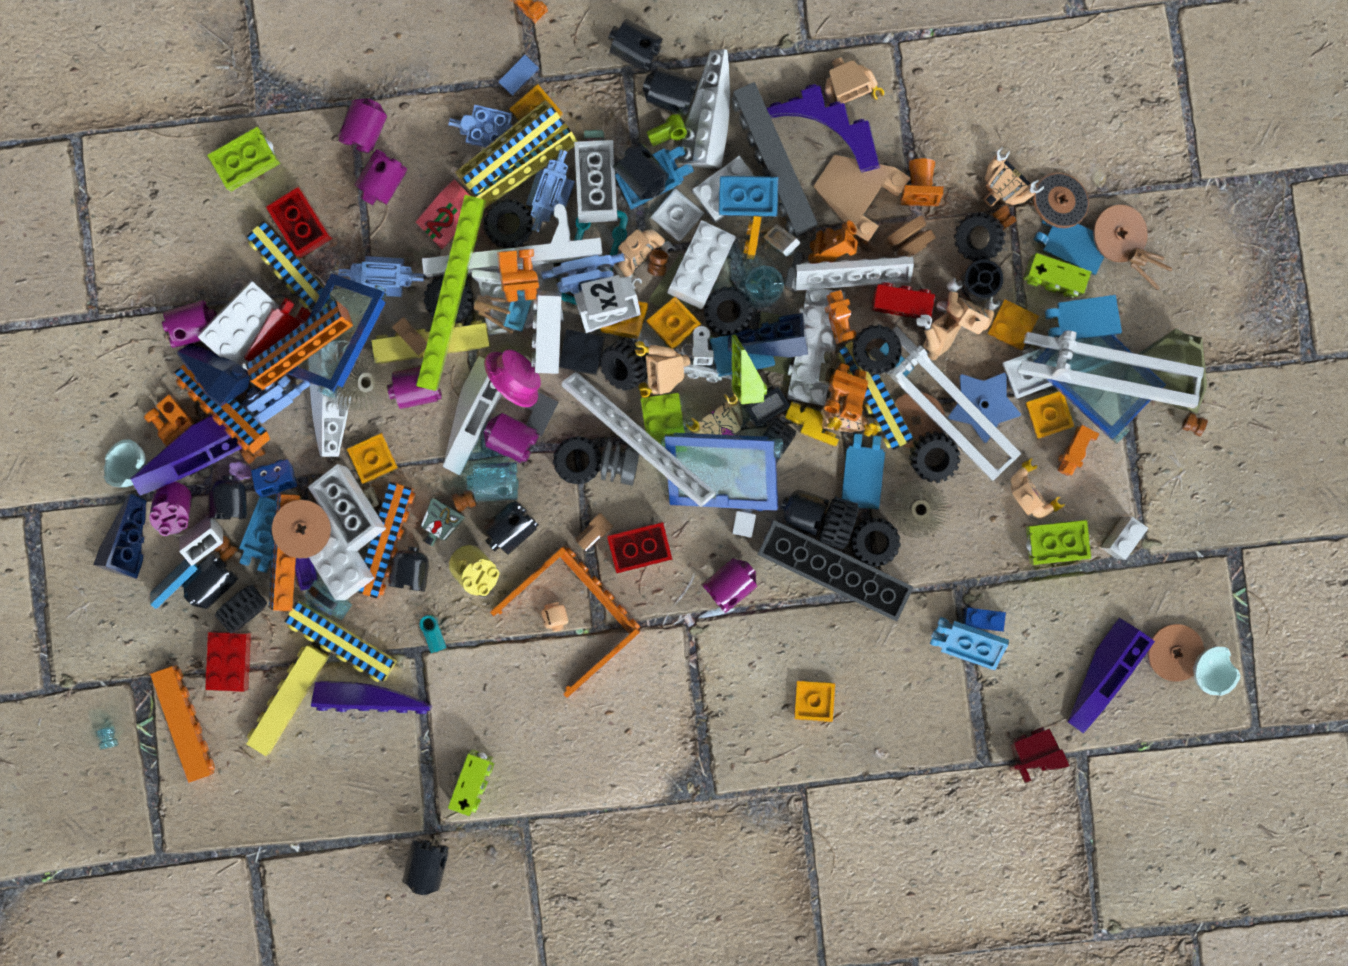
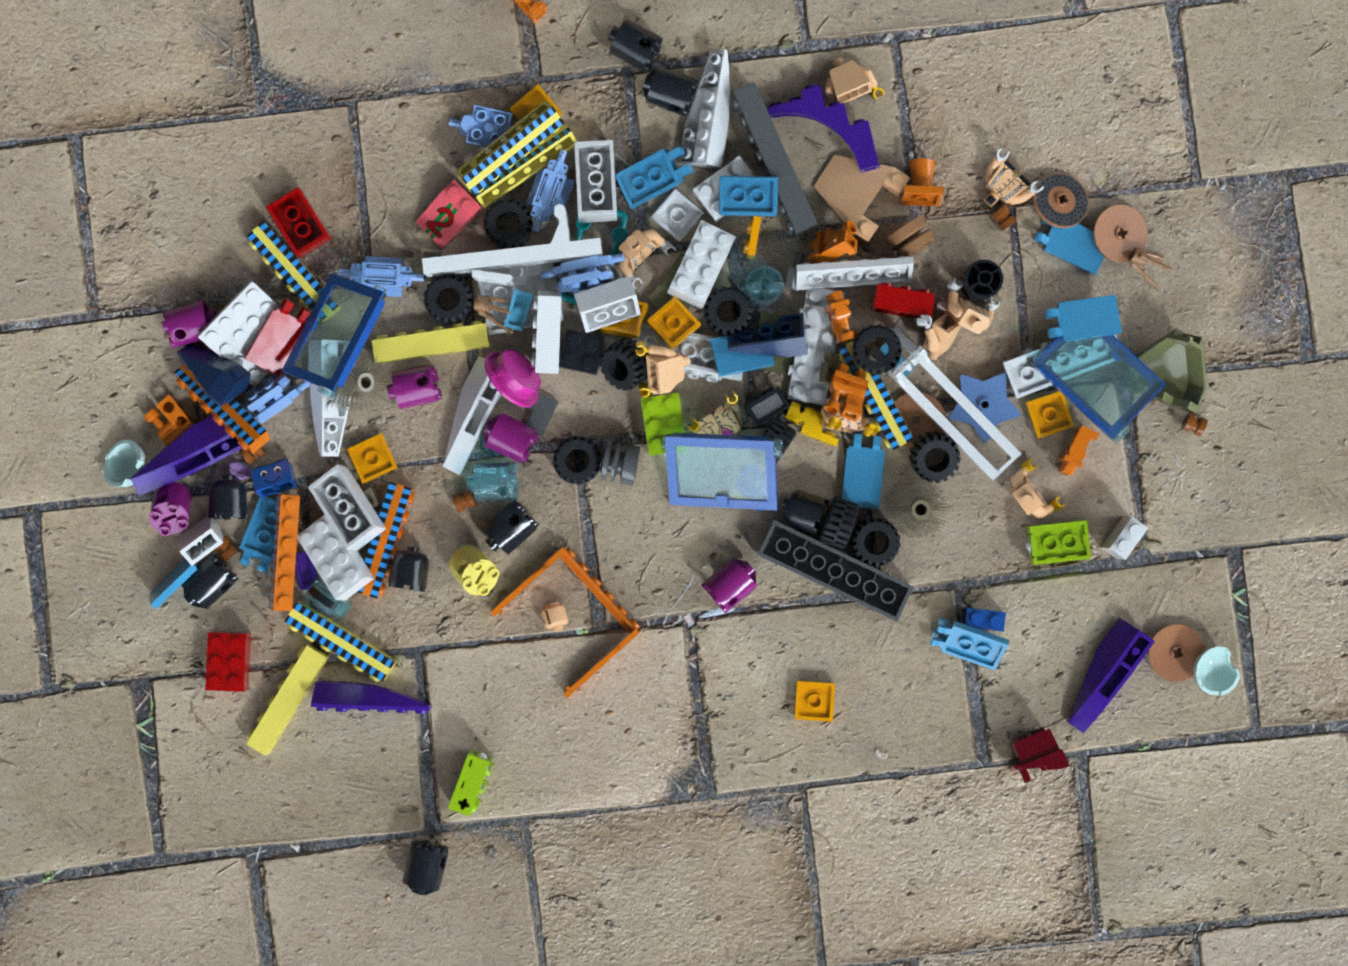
(106, 736): clear light blue wheel -> none
(122, 545): dark blue wedge -> none
(182, 723): orange brick -> none
(241, 608): black tyre -> none
(244, 159): lime piece -> none
(299, 345): orange brick -> none
(299, 544): nougat piece -> none
(362, 124): magenta cylinder -> none
(380, 178): magenta cylinder -> none
(410, 336): medium nougat piece -> none
(433, 636): teal piece -> none
(440, 521): torso -> none
(451, 292): lime brick -> none
(517, 279): orange hips -> none
(518, 75): medium blue tile -> none
(594, 135): sand green tile -> none
(597, 528): medium nougat piece -> none
(604, 297): white tile -> none
(638, 439): white plate -> none
(639, 547): red brick -> none
(642, 172): black cylinder -> none
(658, 260): dark orange wheel -> none
(671, 129): lime piece -> none
(700, 351): white leg -> none
(744, 523): white brick -> none
(745, 378): slope -> none
(782, 240): white tile -> none
(964, 230): black tyre -> none
(1012, 324): light orange plate -> none
(1056, 276): lime piece -> none
(1067, 346): white piece -> none

